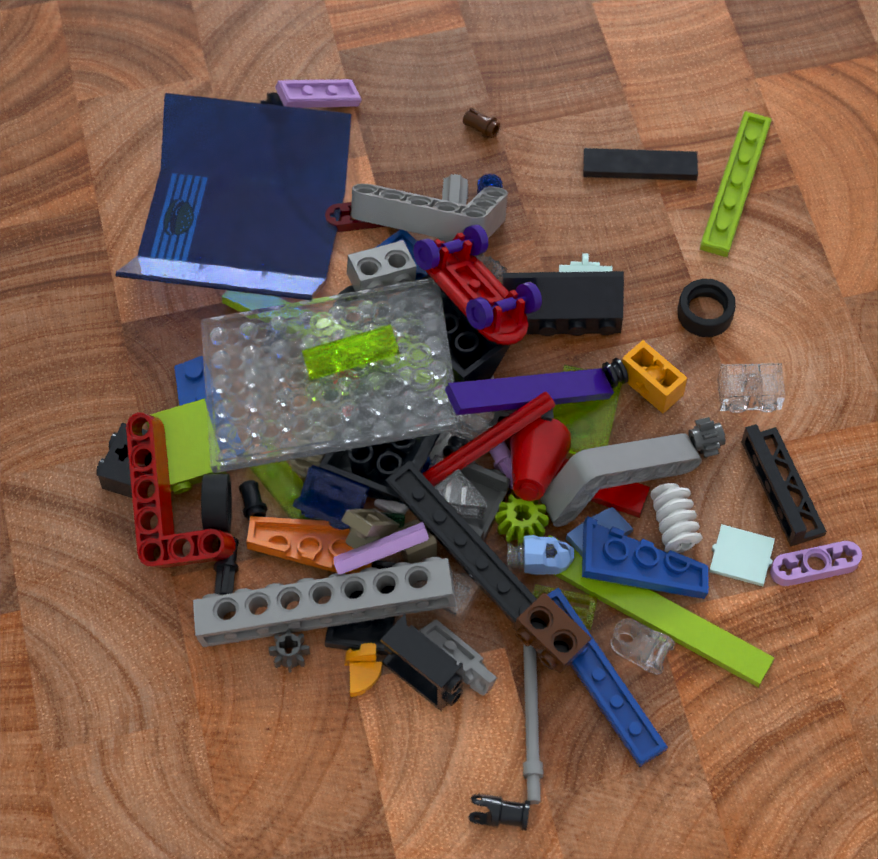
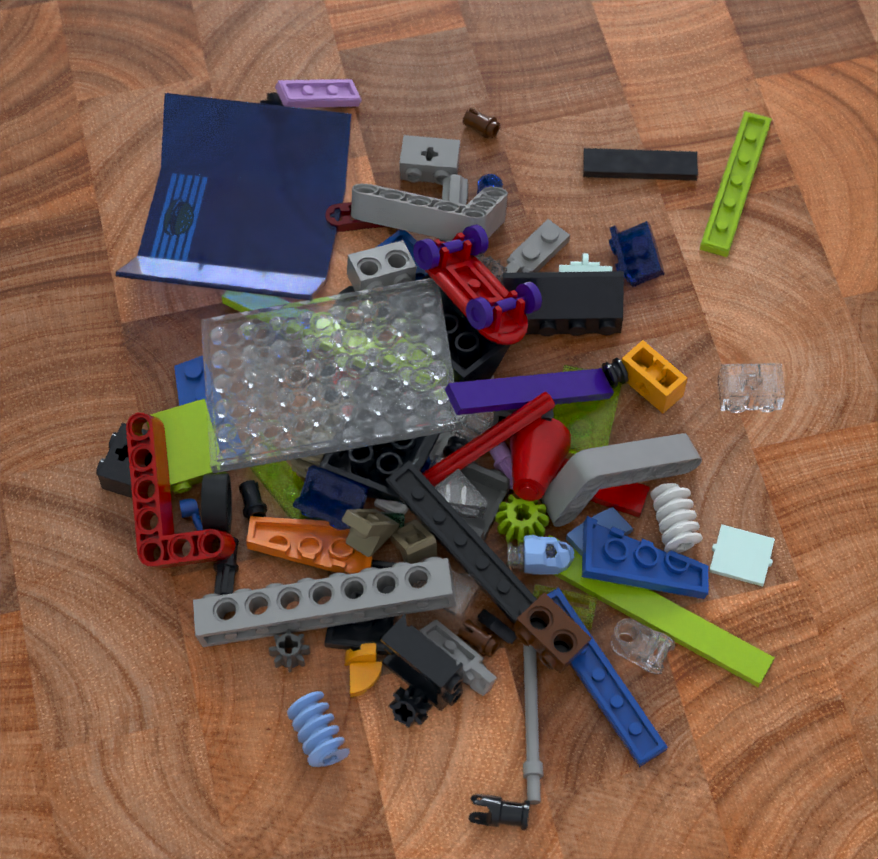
(190, 508): none -> blue hand
(315, 732): none -> light blue piece
(350, 352): clear neon green tile -> none
(381, 548): lavender tile -> none
(410, 705): none -> black gear
(428, 159): none -> light grey brick
(479, 638): none -> reddish brown pin
(497, 626): none -> black tile
(538, 249): none -> light grey hinge
(636, 253): none -> clear blue bracket
(707, 436): dark grey gear -> none
(712, 289): black tyre -> none
(777, 489): black fence -> none
(823, 552): lavender beam -> none

